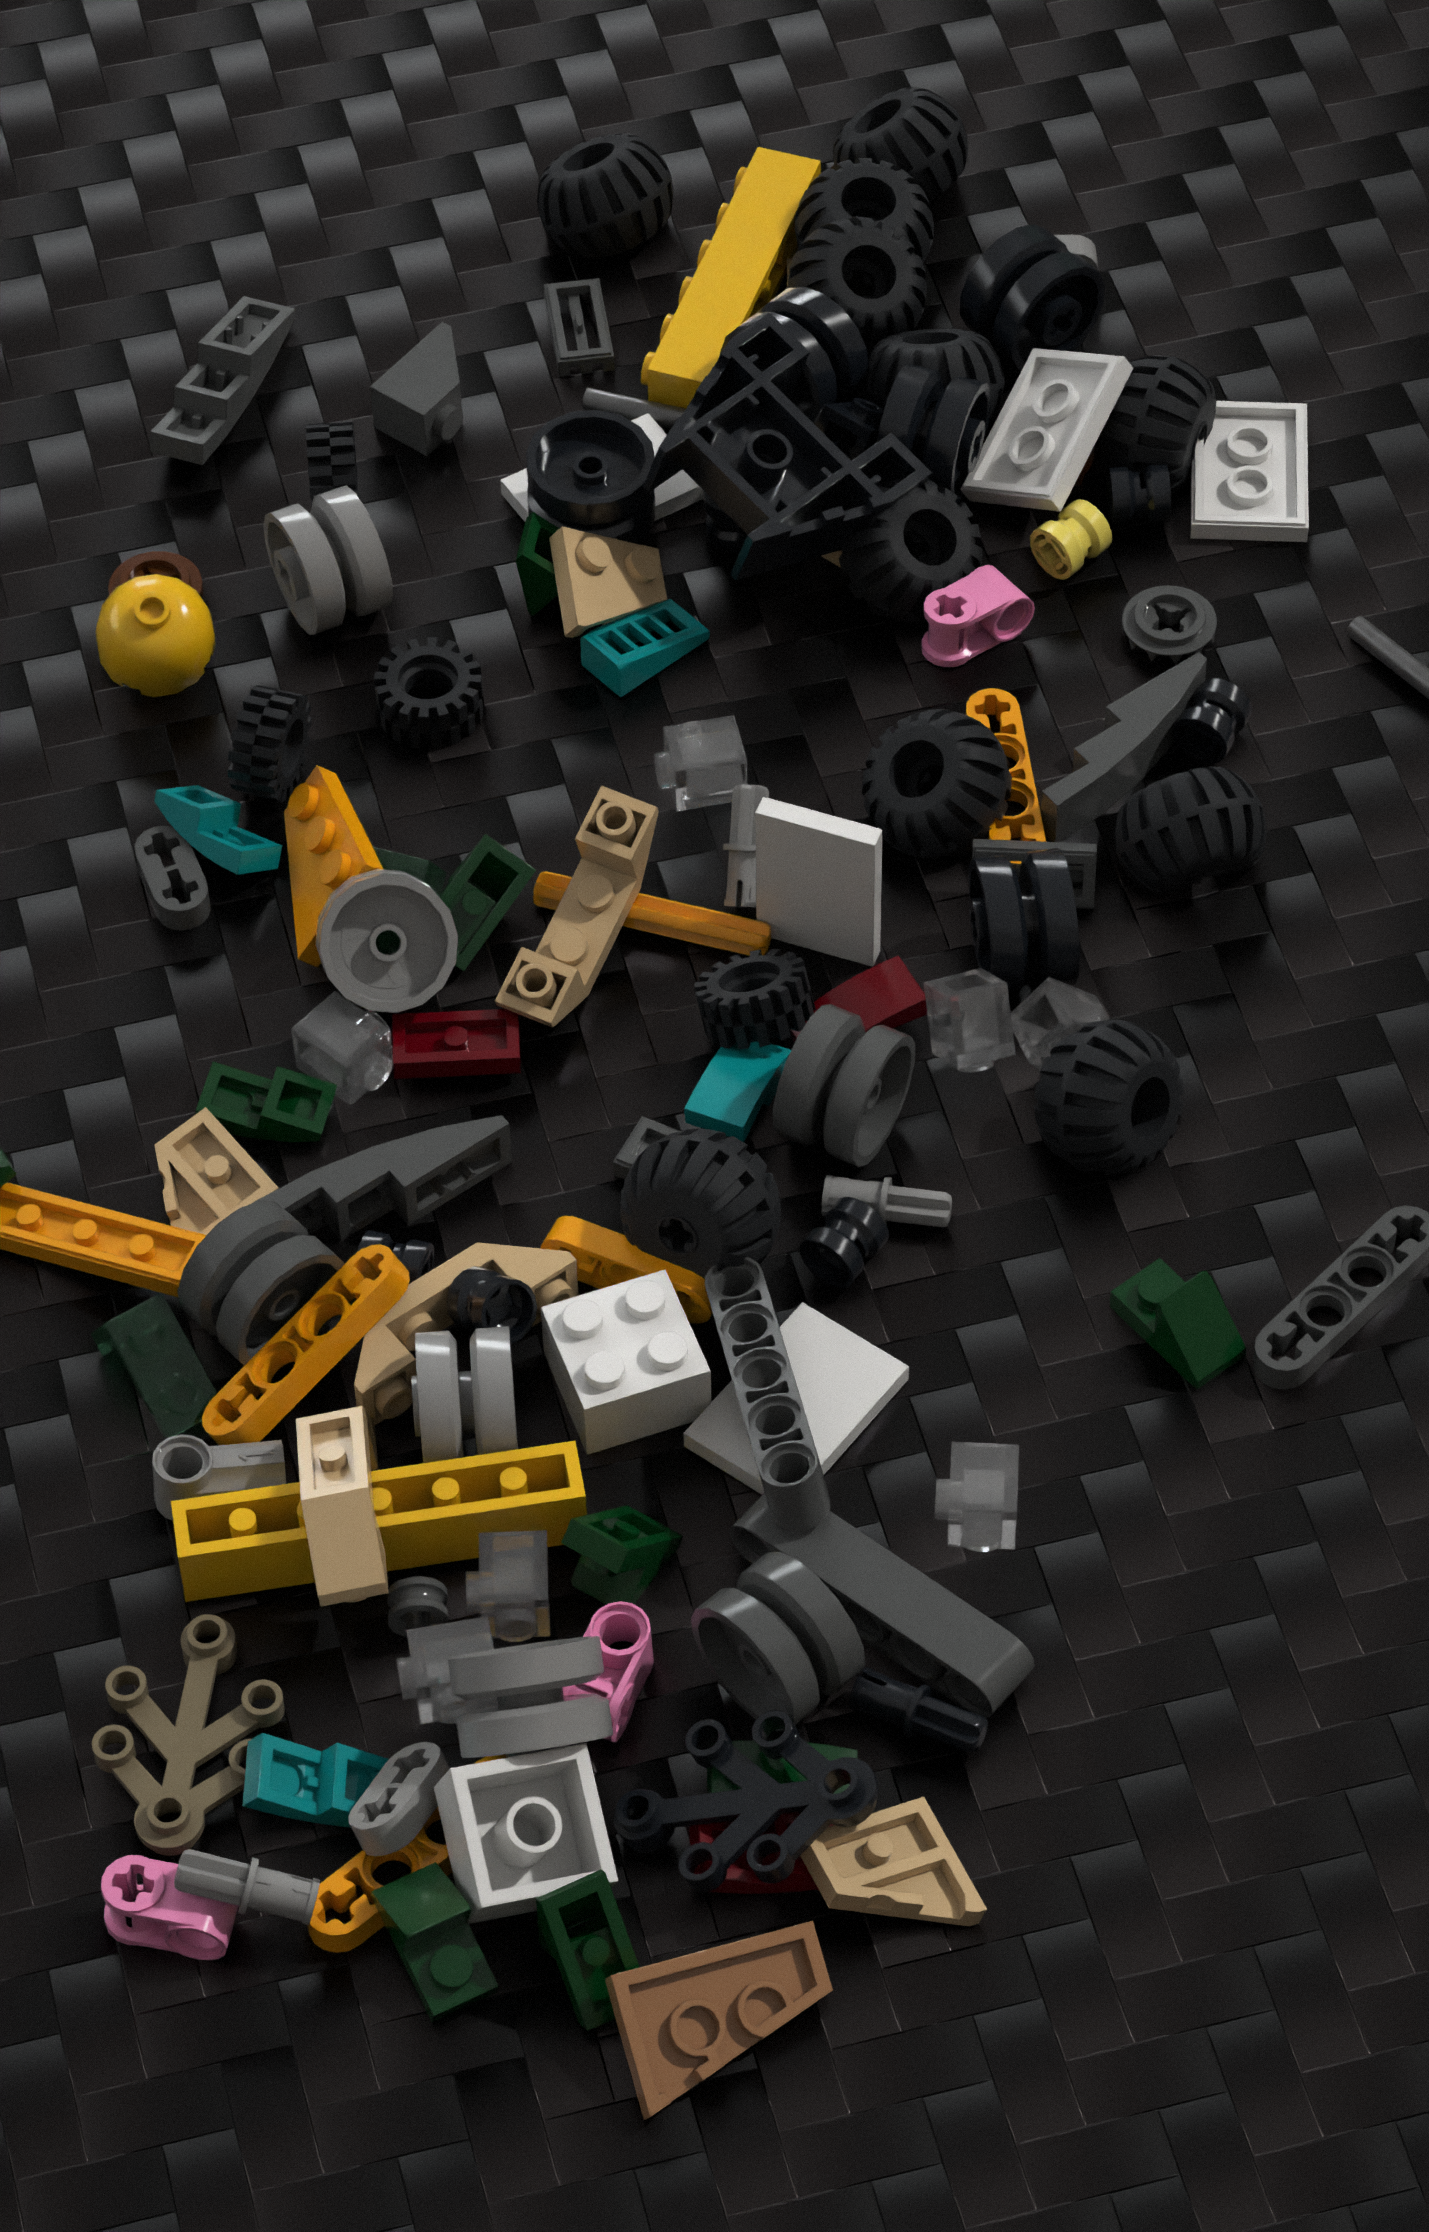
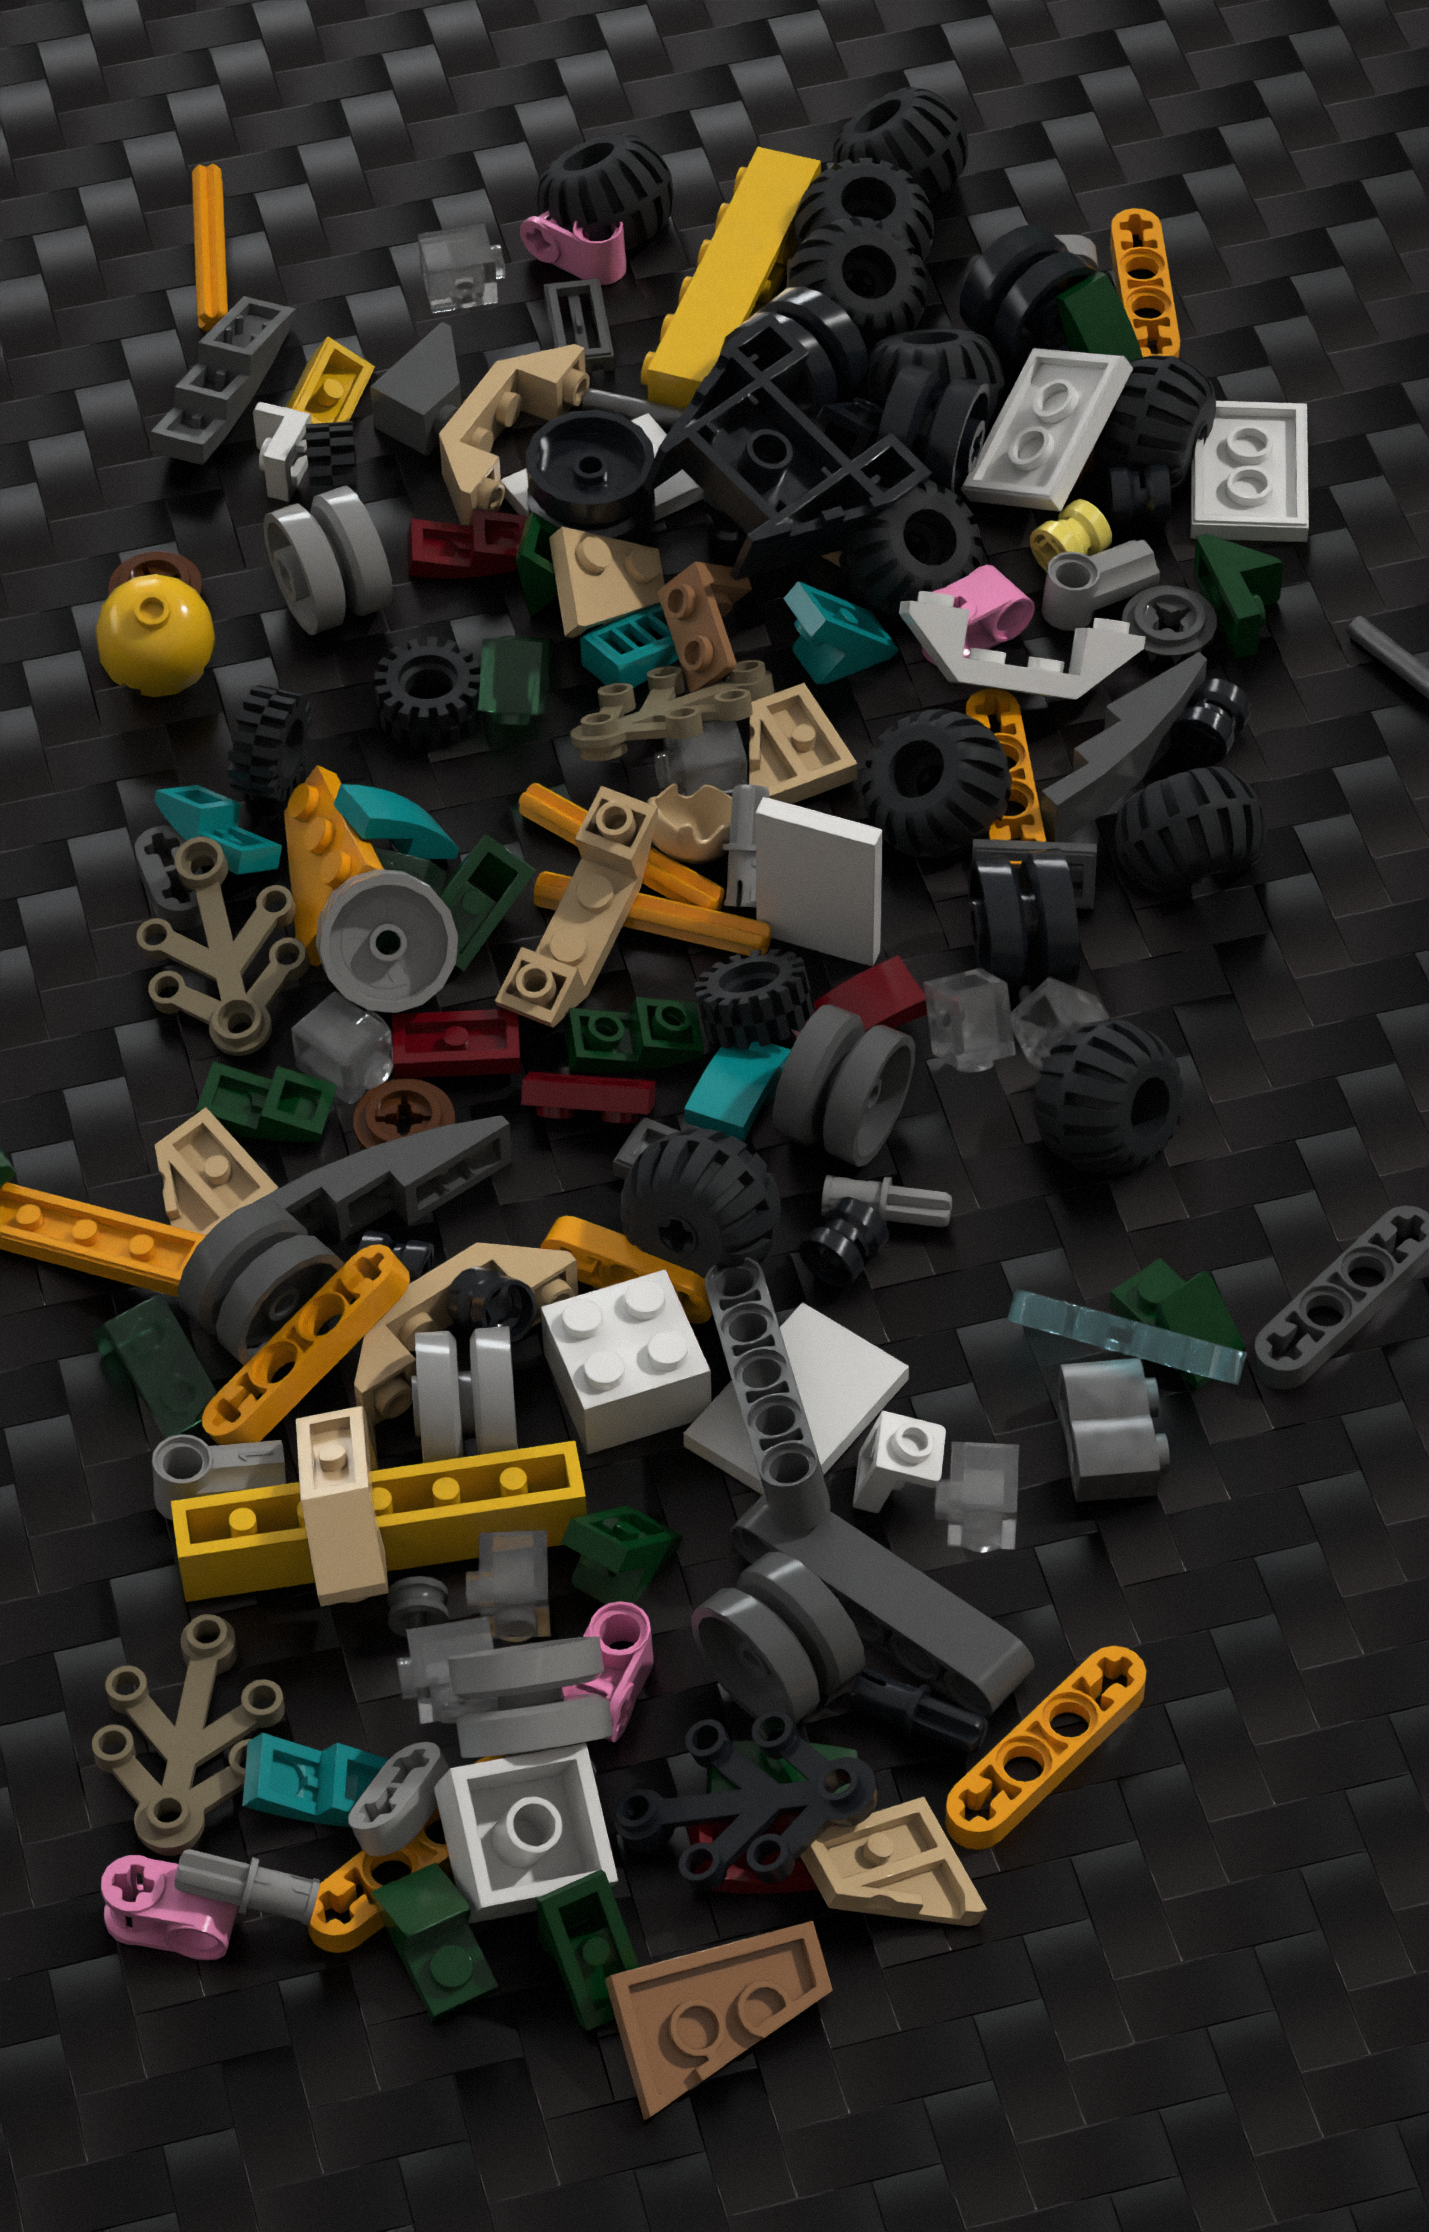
(209, 245): none -> light orange axle
(225, 958): none -> dark tan plant
(283, 447): none -> white bracket
(331, 384): none -> yellow slope
(383, 1105): none -> reddish brown gear
(389, 816): none -> teal slope
(460, 267): none -> clear brick
(464, 551): none -> dark red slope
(515, 677): none -> clear green slope
(535, 383): none -> tan slope
(561, 1094): none -> dark red plate
(574, 250): none -> bright pink piece
(646, 1038): none -> dark green slope
(661, 871): none -> light orange axle
(662, 715): none -> dark tan plant
(692, 825): none -> tan hair
(694, 614): none -> medium nougat bracket
(796, 747): none -> tan wing
(835, 635): none -> teal slope
(894, 1453): none -> white bracket
(943, 634): none -> white slope
(1038, 1740): none -> light orange beam
(1086, 583): none -> light grey piece
(1097, 319): none -> dark green slope
(1111, 1430): none -> flat silver brick
(1127, 1336): none -> clear light blue beam
(1144, 293): none -> light orange beam
(1238, 587): none -> dark green slope

